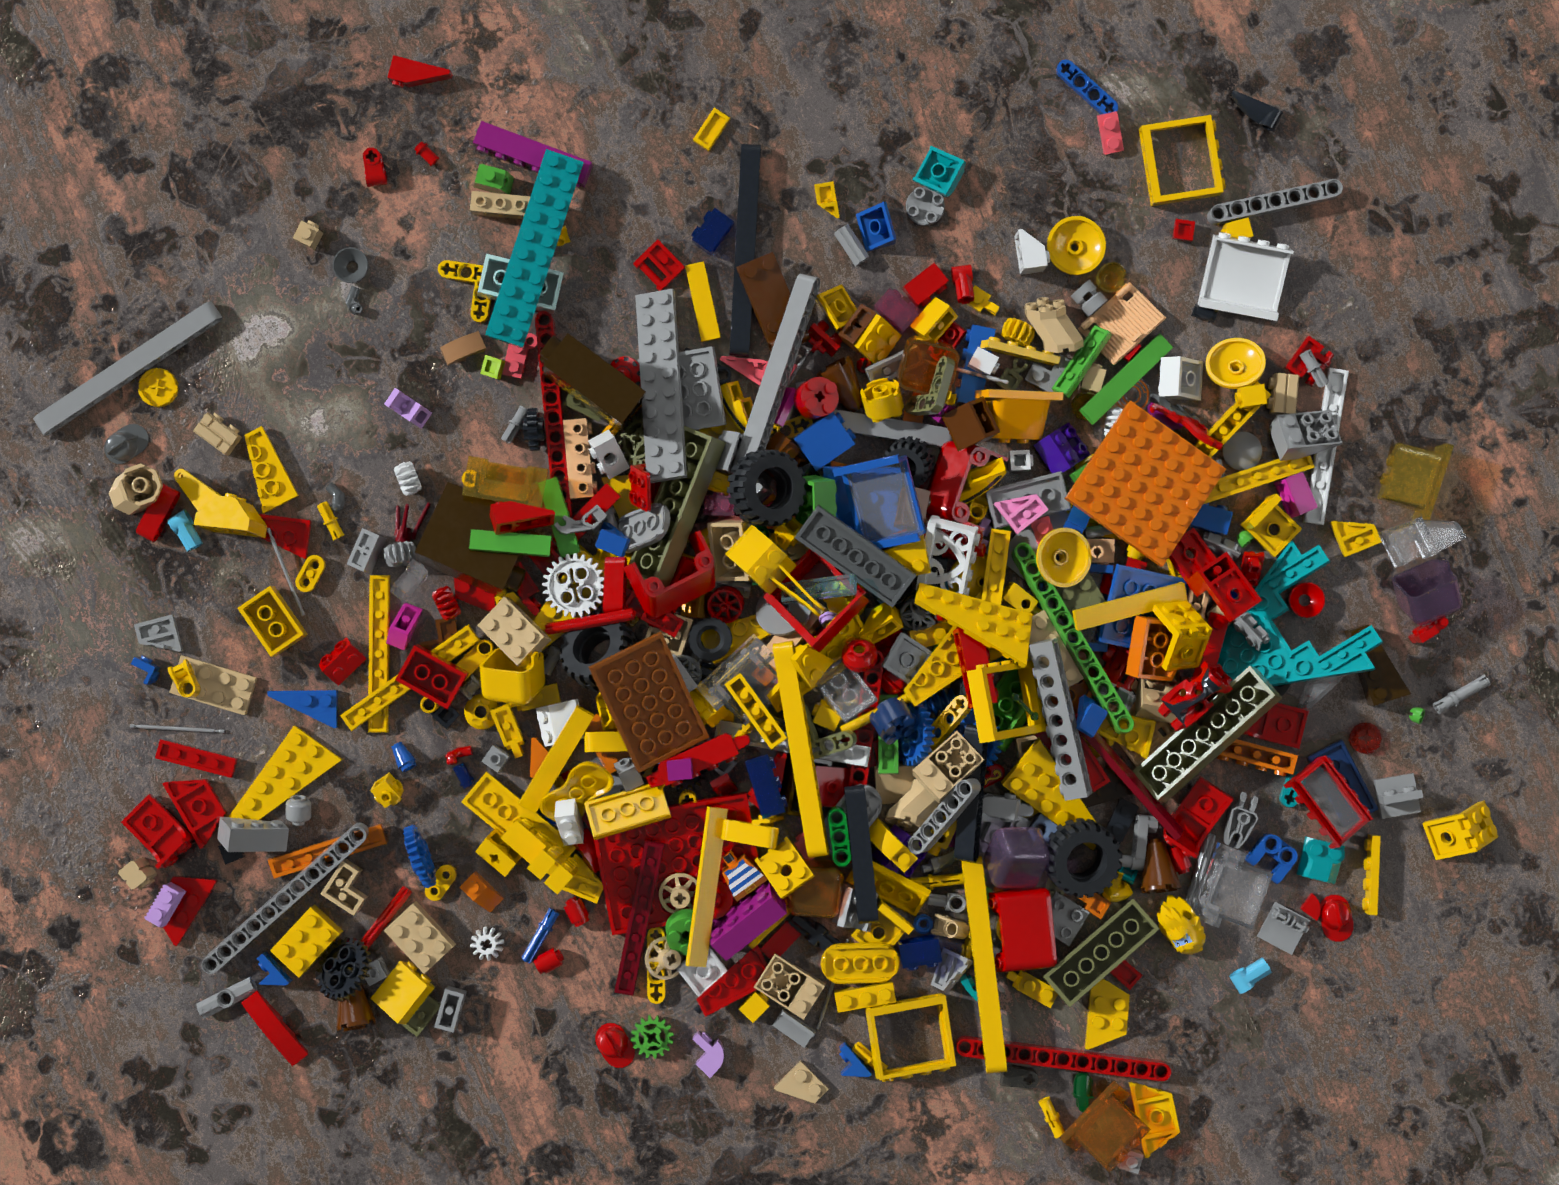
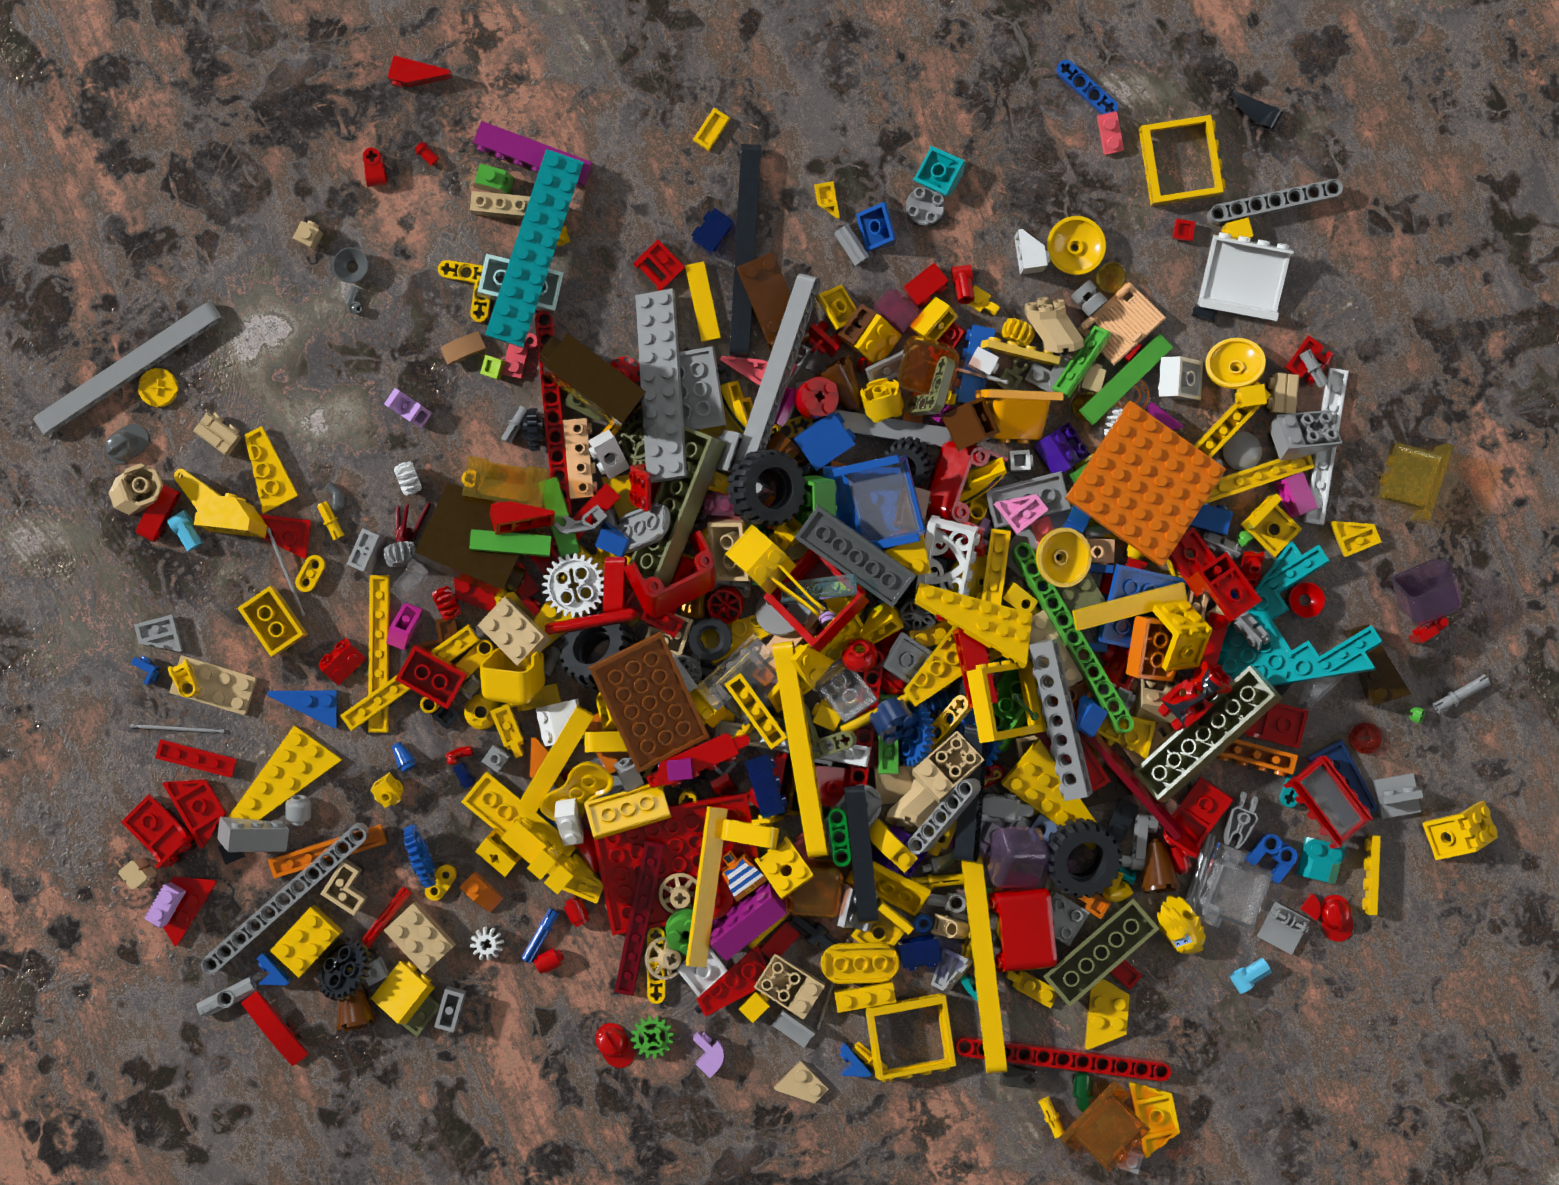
(1191, 421): red piece -> none
(1419, 538): clear windscreen -> none

